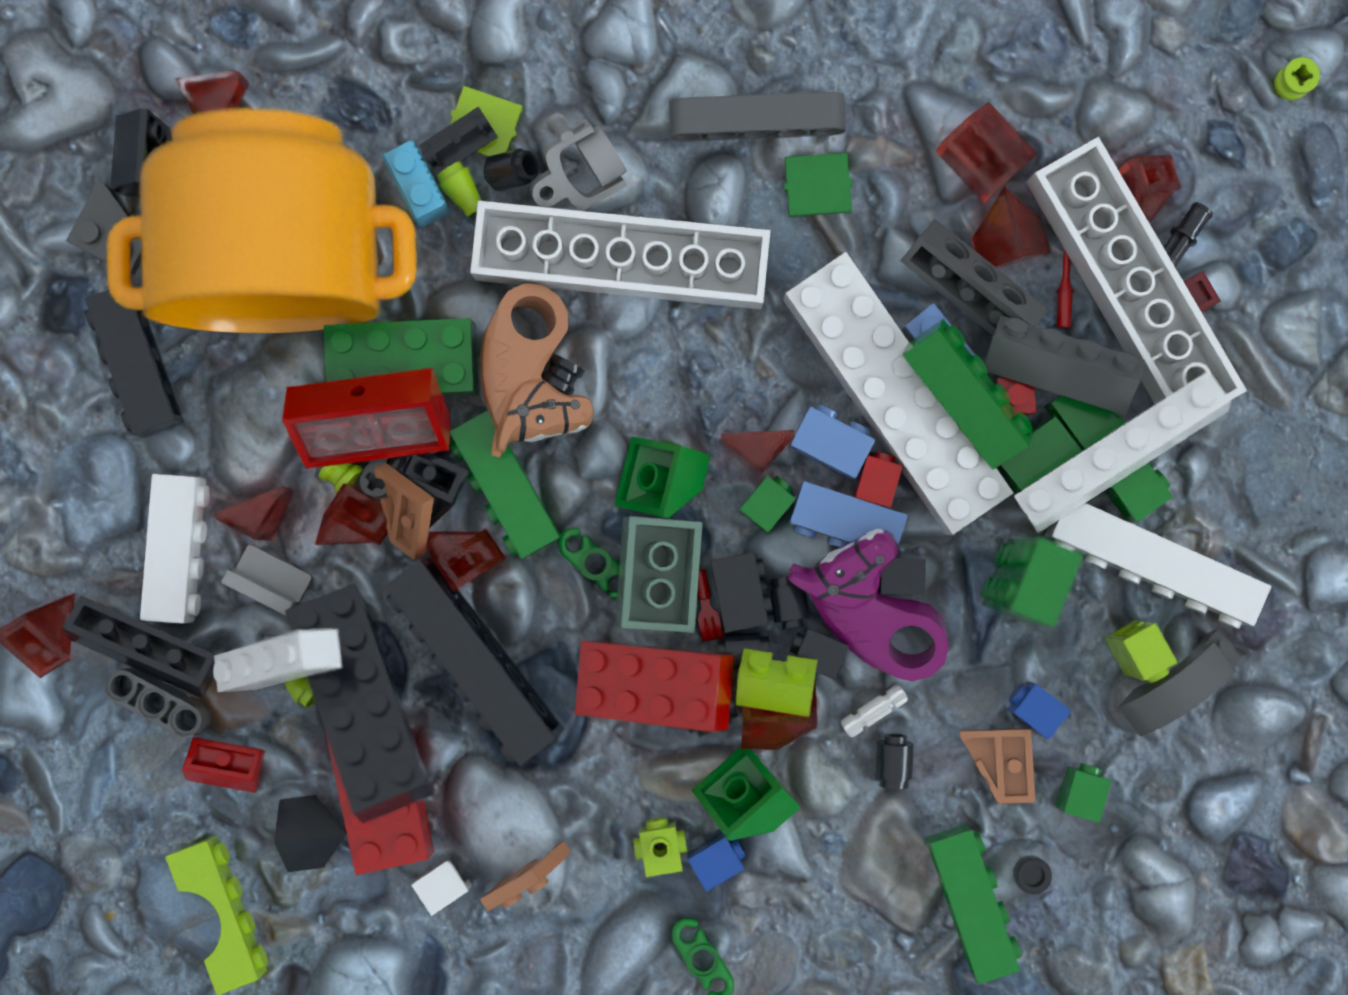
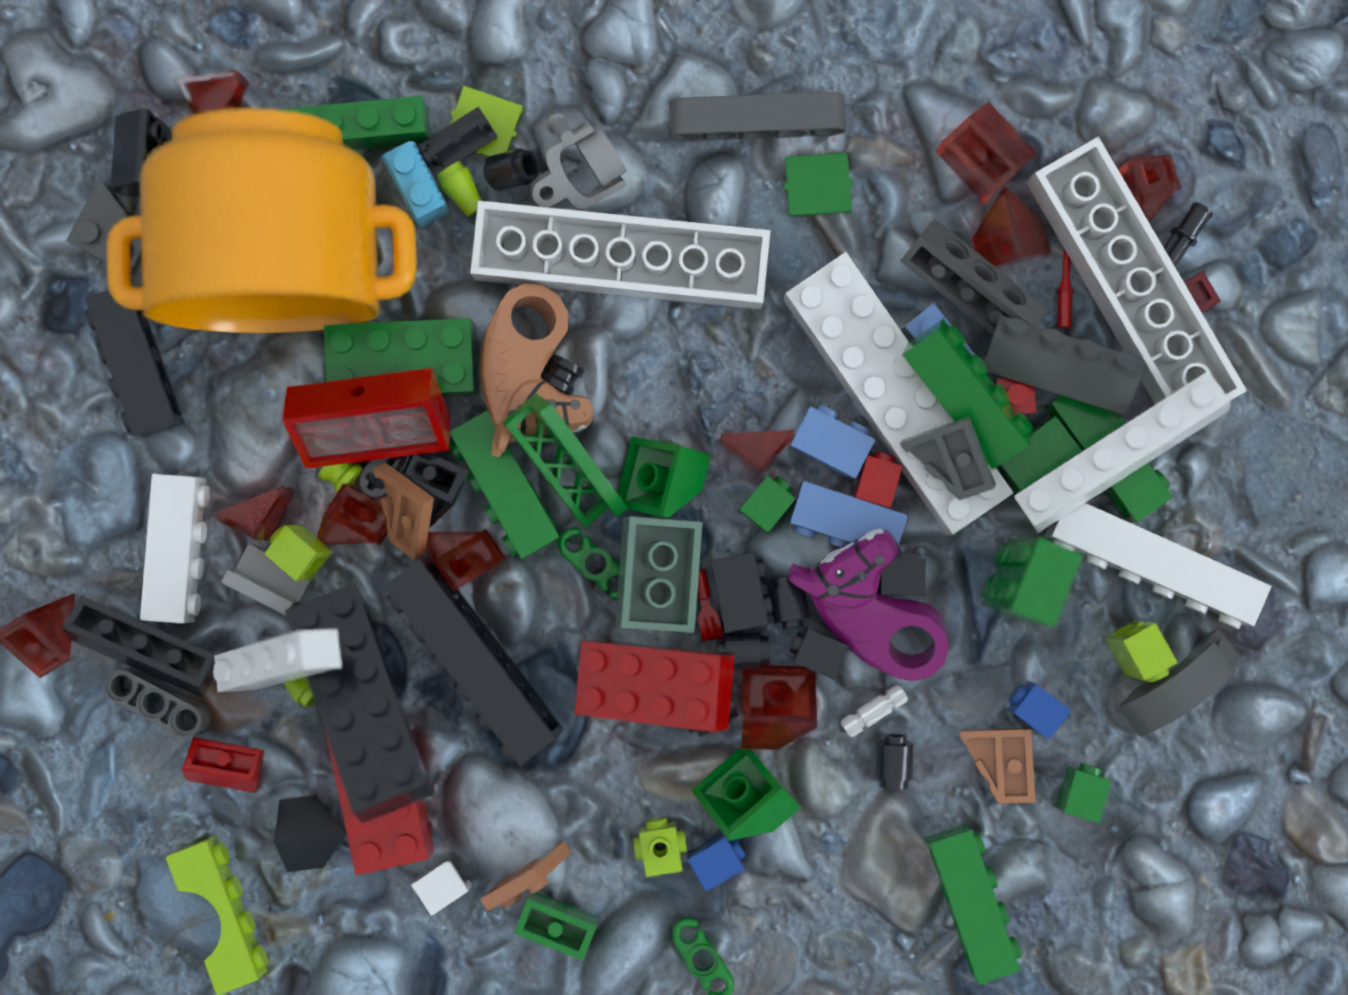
(297, 552): none -> lime brick
(376, 121): none -> green brick
(557, 925): none -> green brick
(576, 455): none -> green fence
(776, 684): lime brick -> none
(953, 457): none -> dark grey wing
(1032, 874): black tile -> none
(1289, 84): lime wheel -> none

